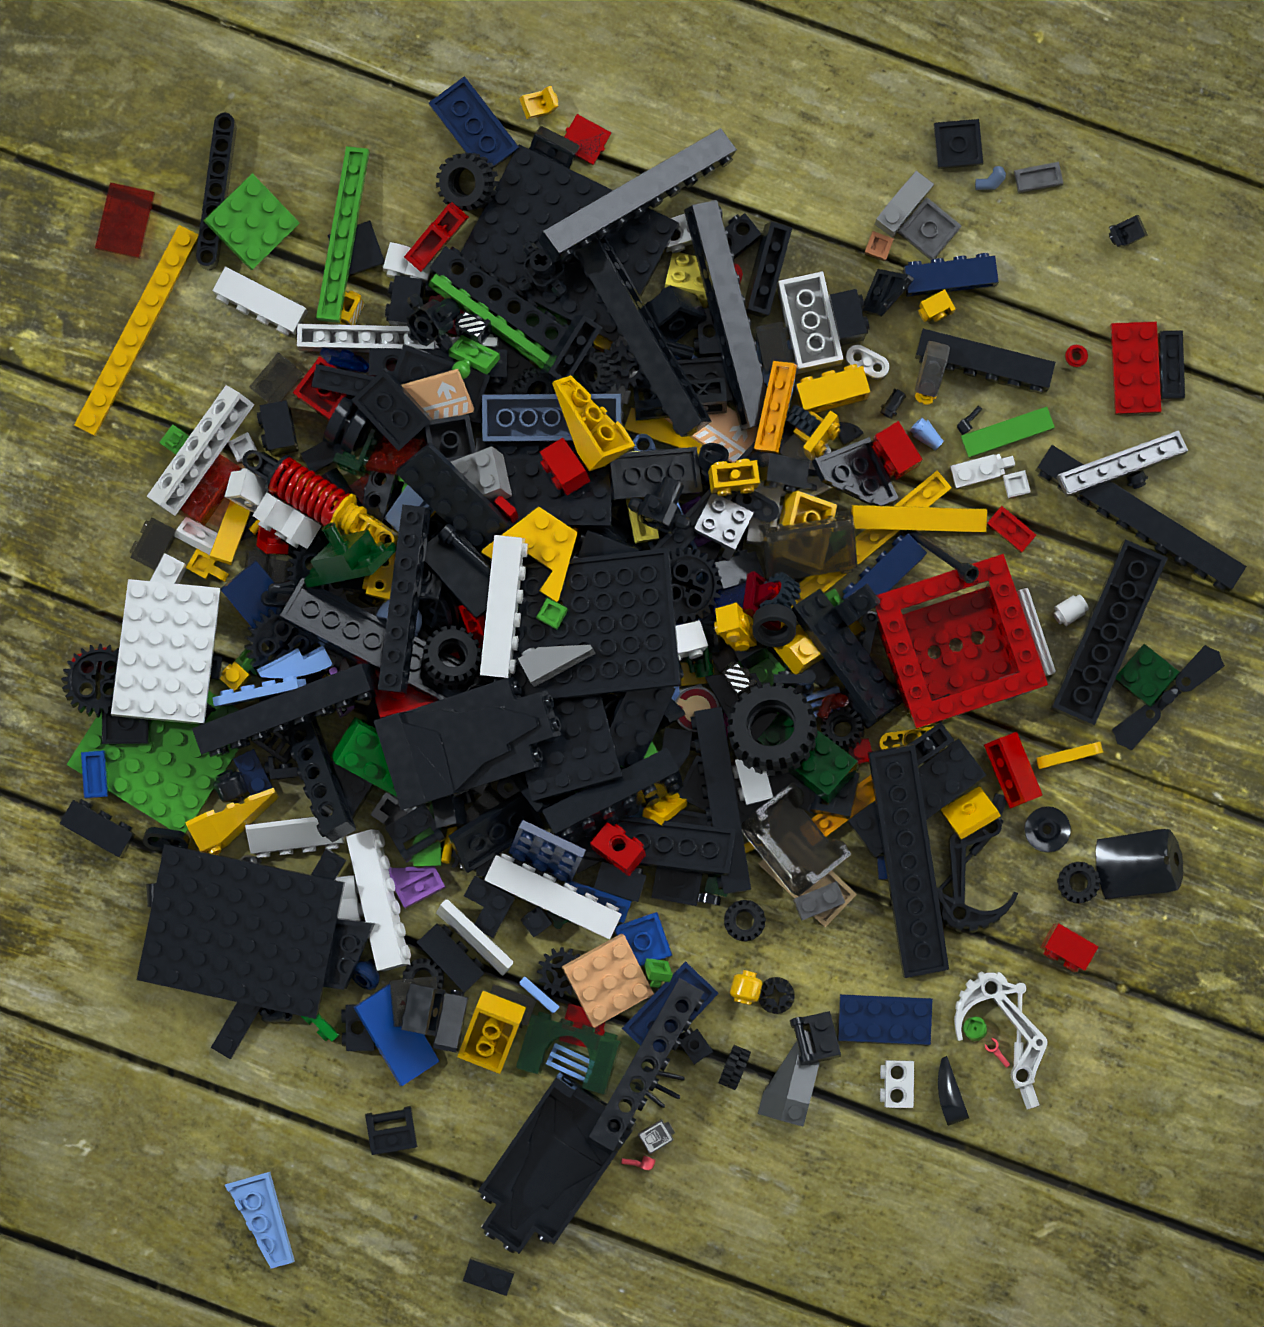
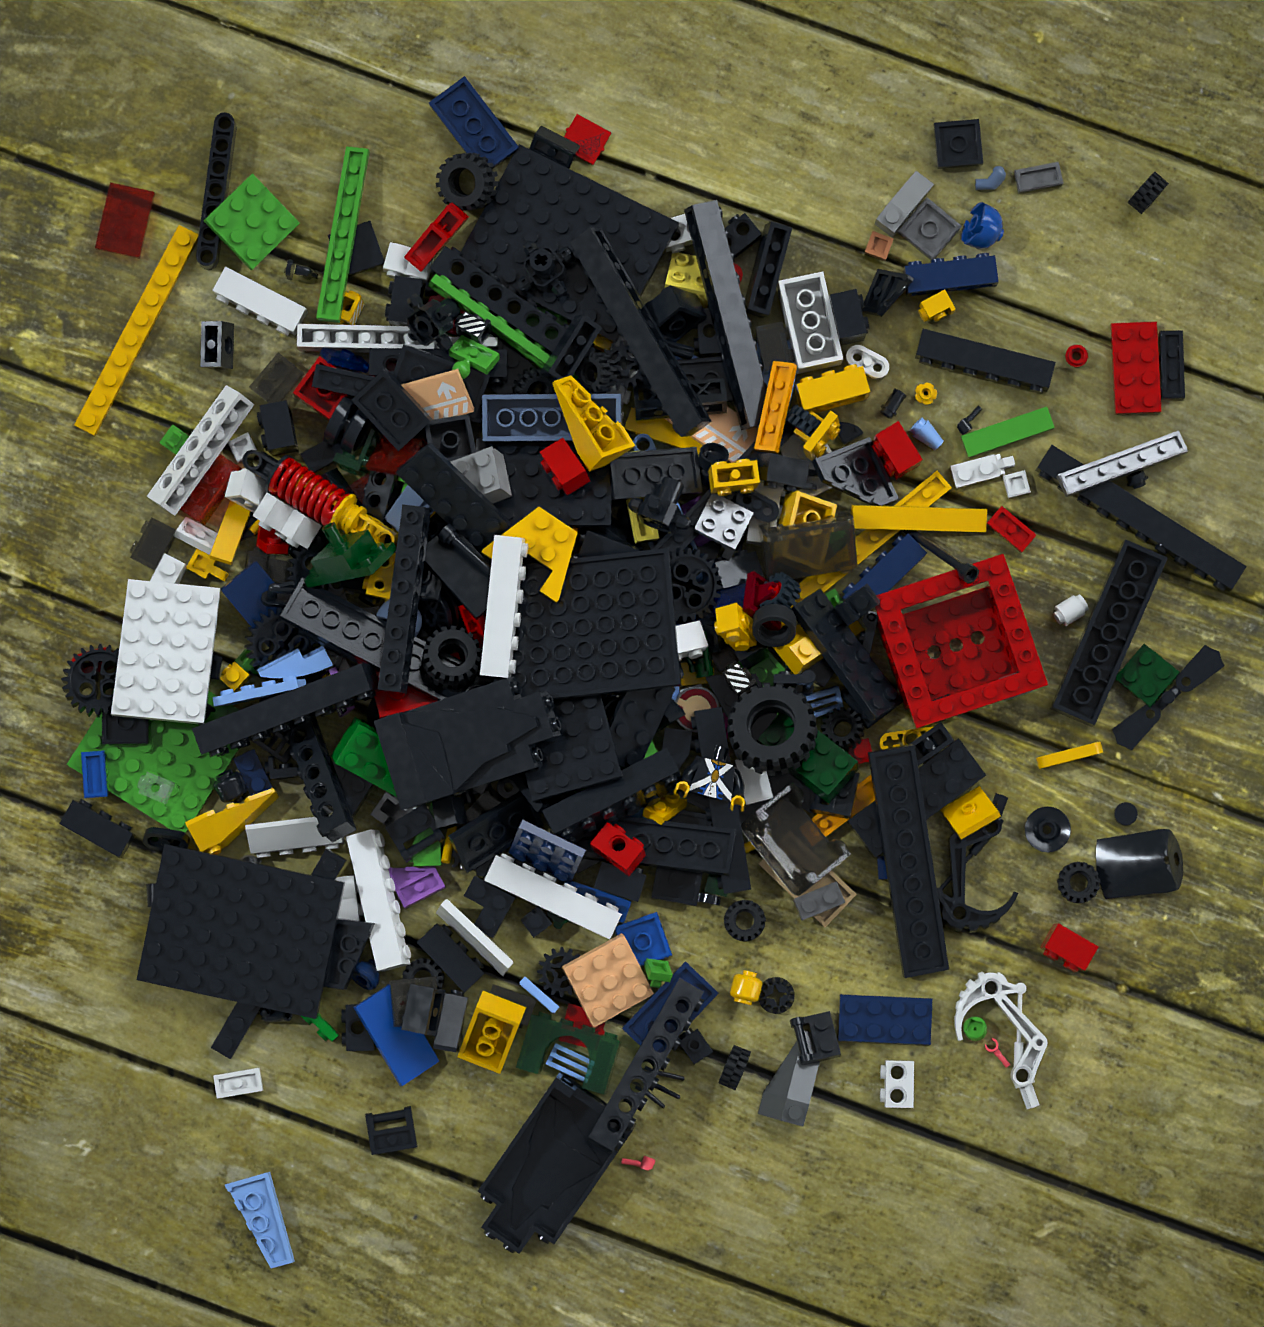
(145, 785): none -> clear brick
(217, 344): none -> black brick
(238, 1083): none -> white plate
(304, 271): none -> black piece
(488, 1276): black brick -> none
(506, 508): red tile -> none
(539, 103): yellow bracket -> none
(547, 662): light grey slope -> none
(552, 613): bright green tile -> none
(637, 195): brick -> none
(657, 1136): flat silver brick -> none
(714, 778): none -> torso
(831, 702): clear red arm -> none
(932, 368): flat silver brick -> none
(949, 1095): black piece -> none
(983, 228): none -> blue cylinder
(1013, 770): red brick -> none
(1036, 631): white axle -> none
(1125, 814): none -> black tile
(1127, 232): black bracket -> none
(1148, 192): none -> black tyre

